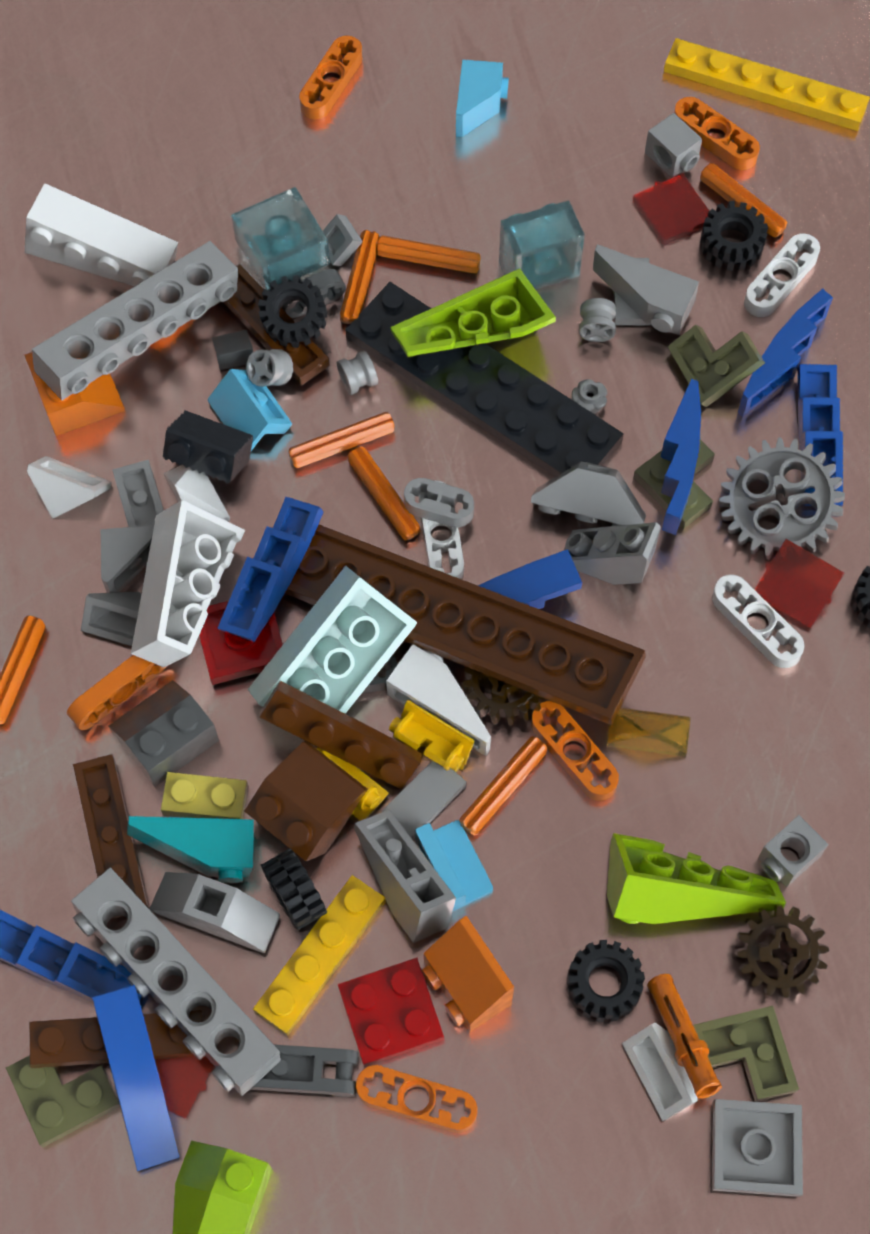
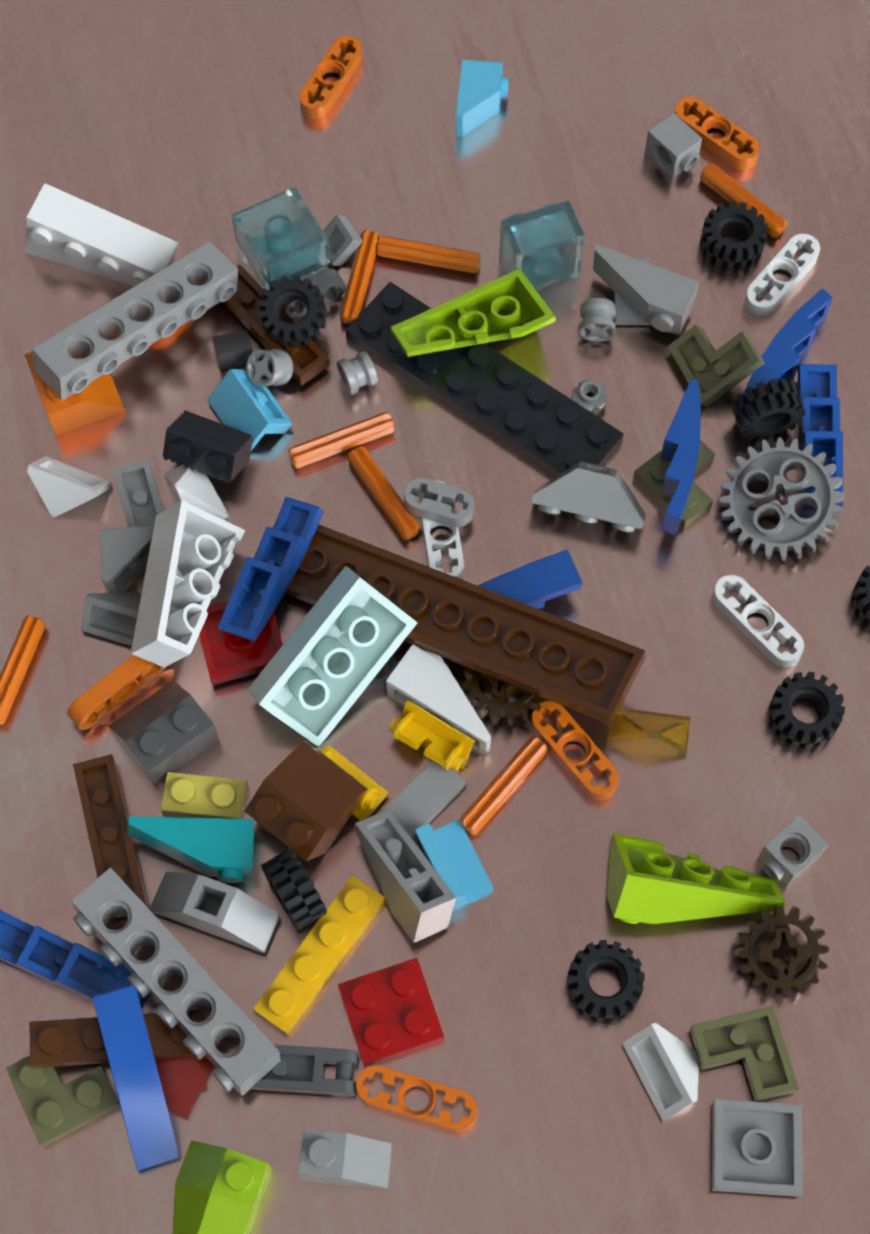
(340, 735): reddish brown plate -> none
(344, 1159): none -> light grey slope
(467, 976): orange slope -> none
(614, 552): light grey slope -> none
(672, 208): clear red piece -> none
(701, 1076): orange pin -> none
(766, 84): yellow plate -> none
(768, 409): none -> black tyre
(798, 583): clear red piece -> none
(813, 689): none -> black tyre

